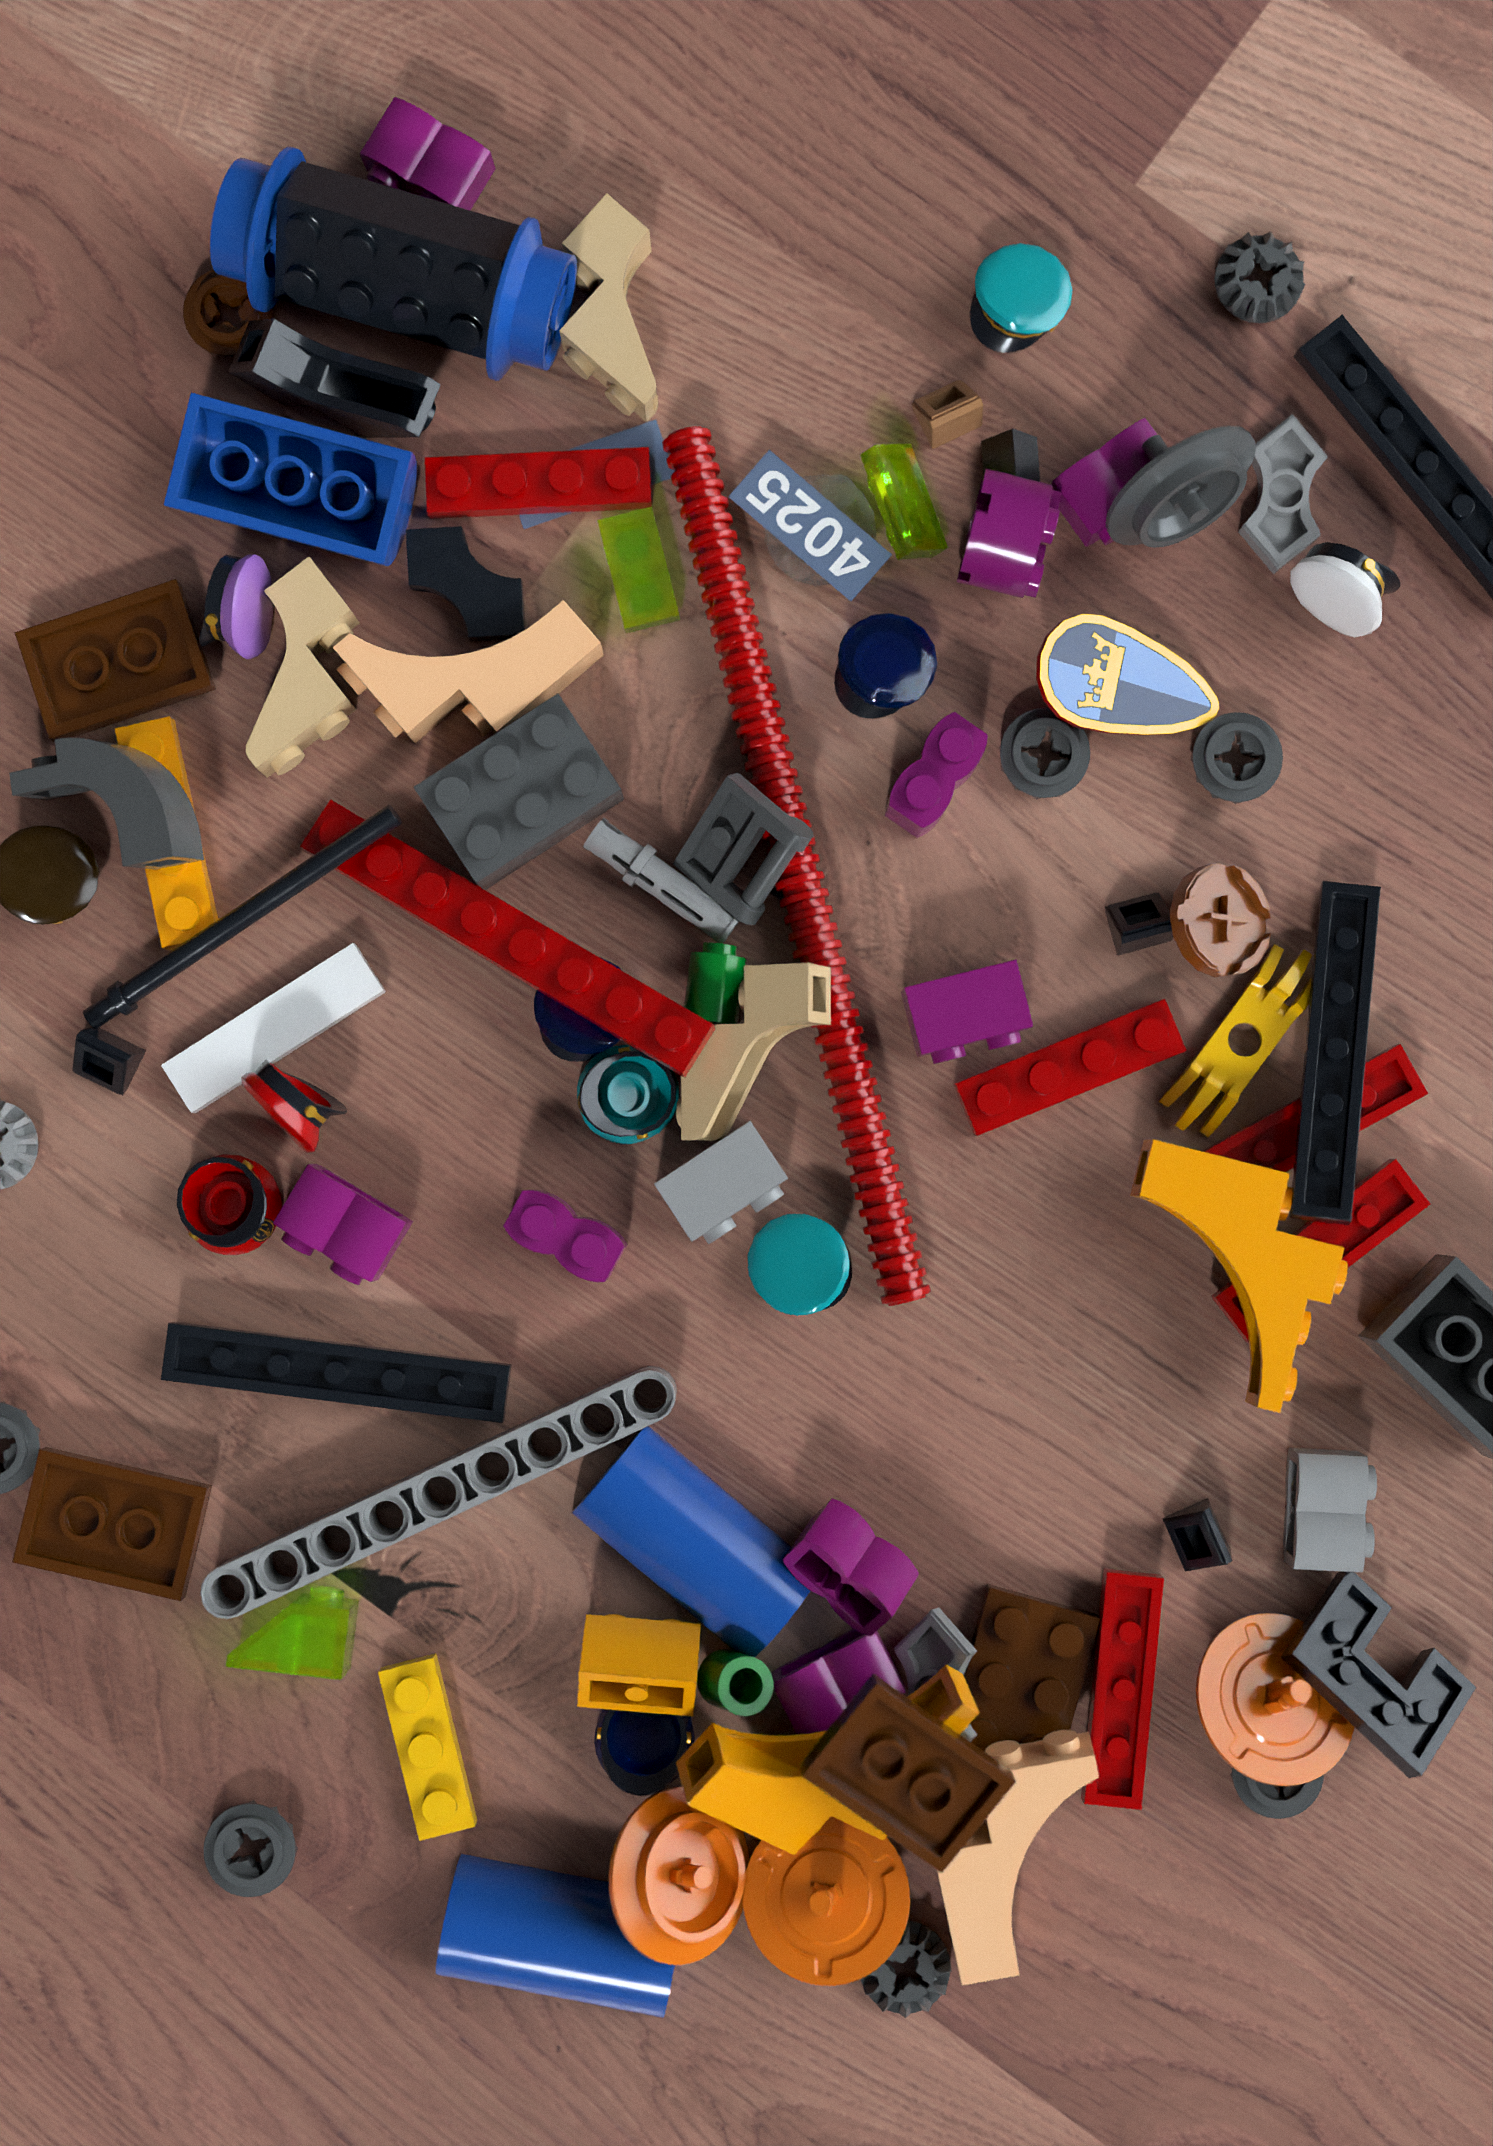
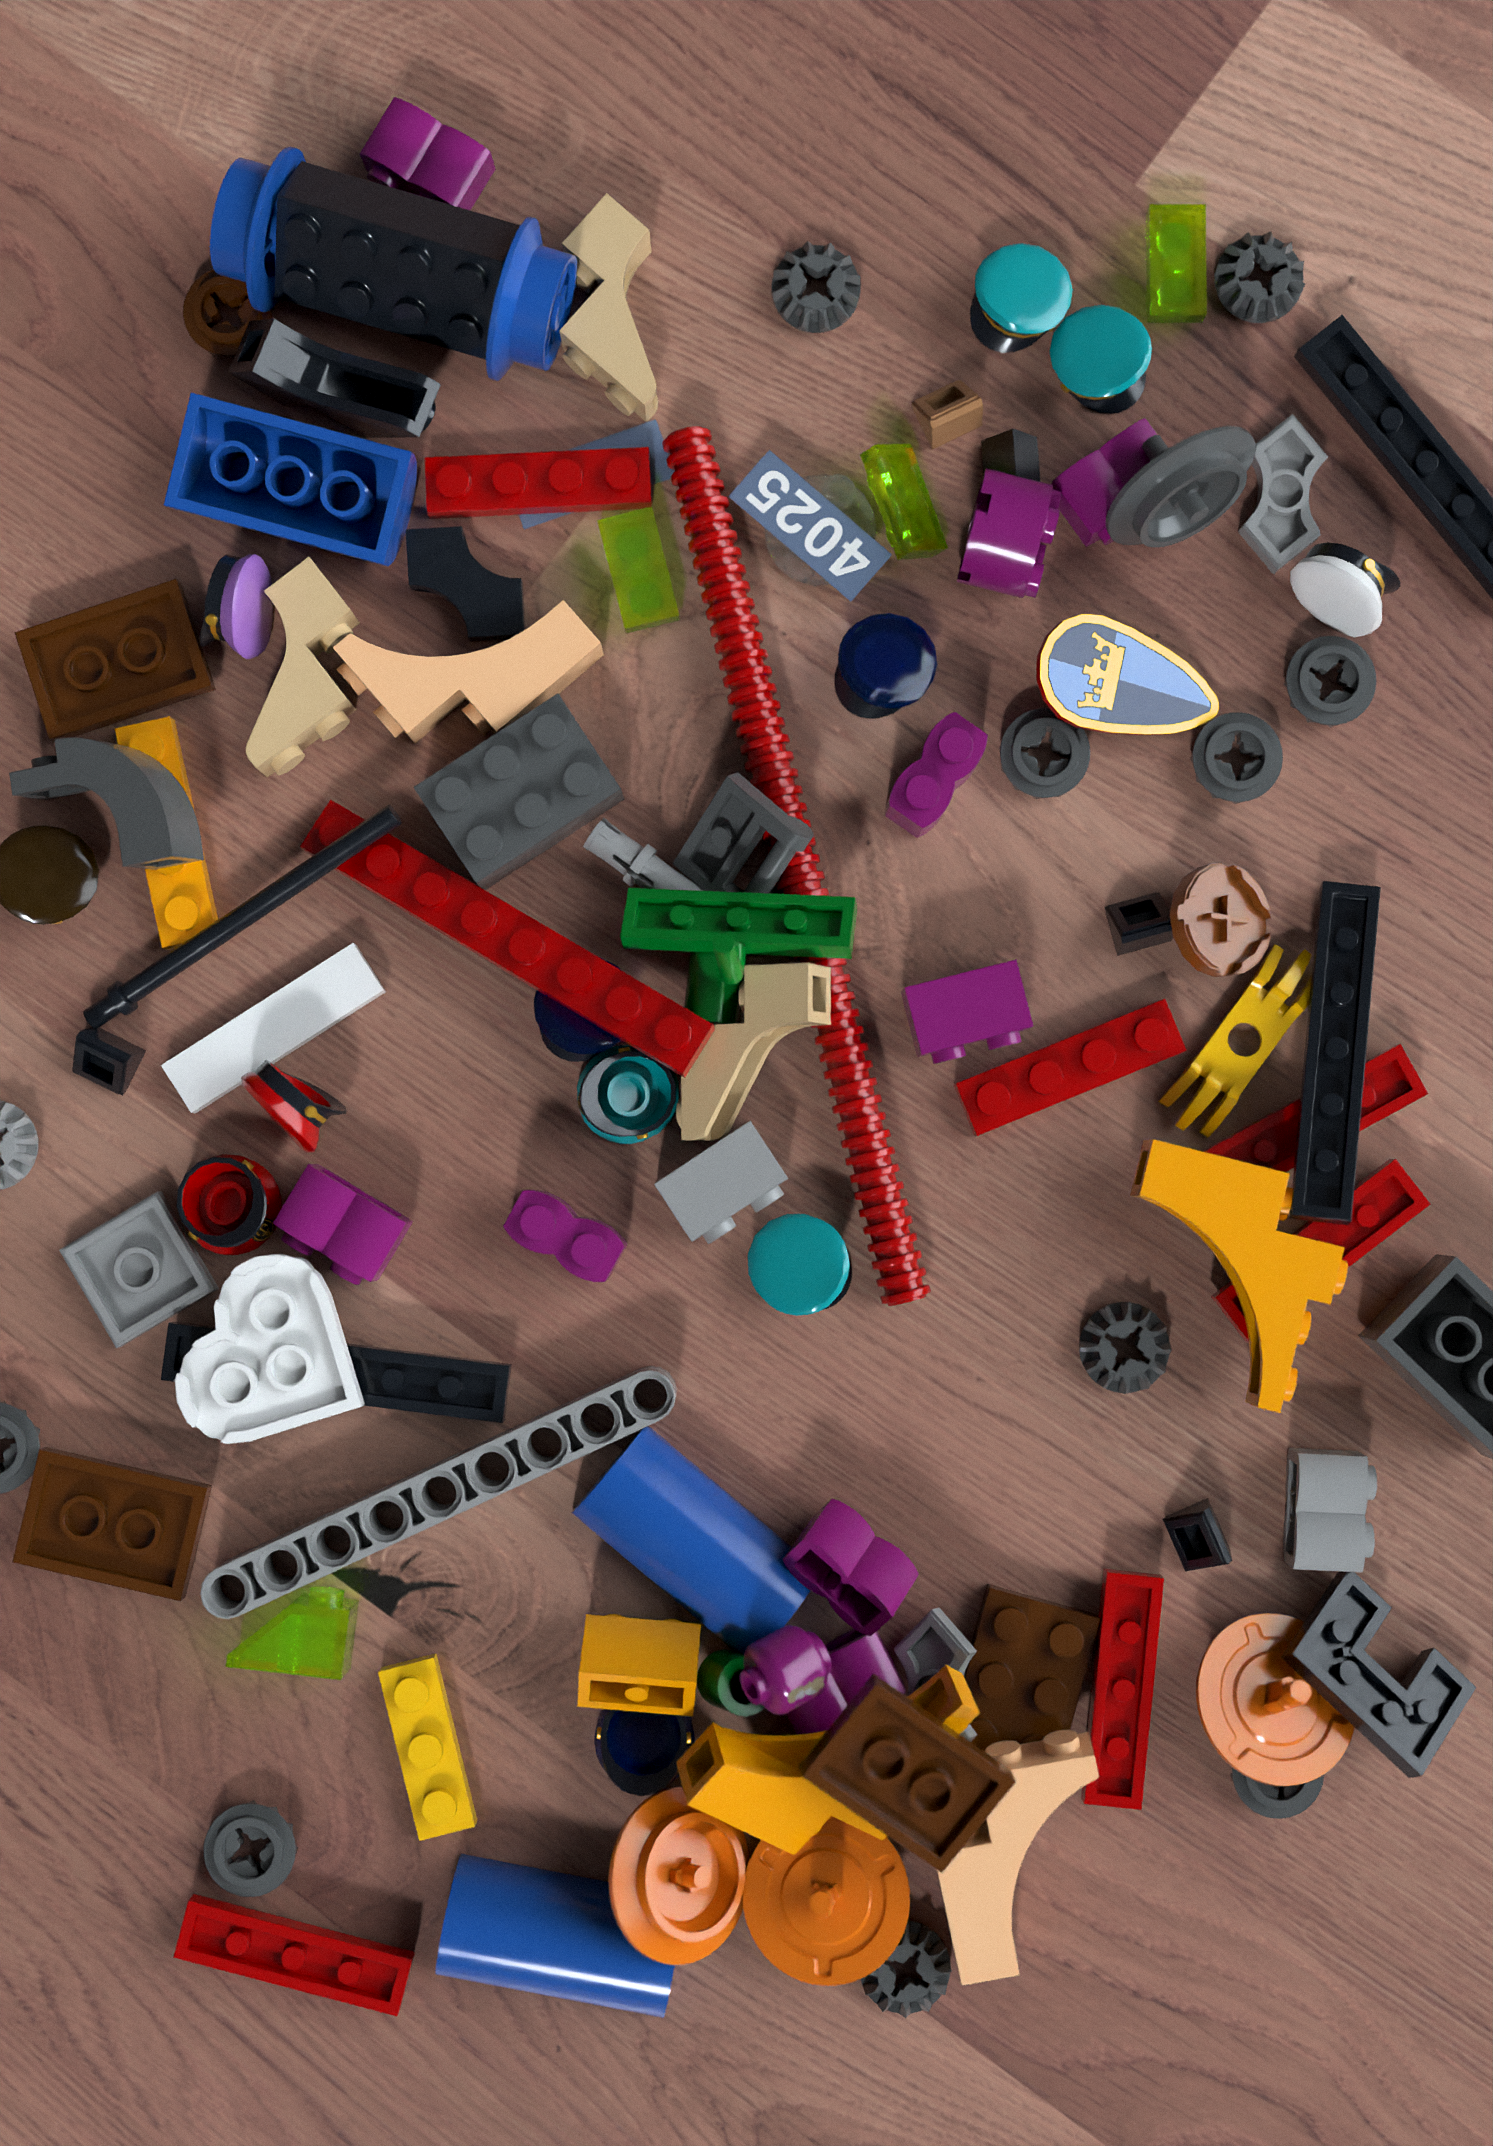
(138, 1269): none -> light grey tile
(272, 1355): none -> white plate
(294, 1954): none -> red plate
(739, 925): none -> green plate
(785, 1669): none -> magenta head
(816, 312): none -> dark grey gear
(1099, 1355): none -> dark grey gear
(1102, 357): none -> teal piece
(1176, 263): none -> clear neon green plate
(1355, 676): none -> dark grey gear

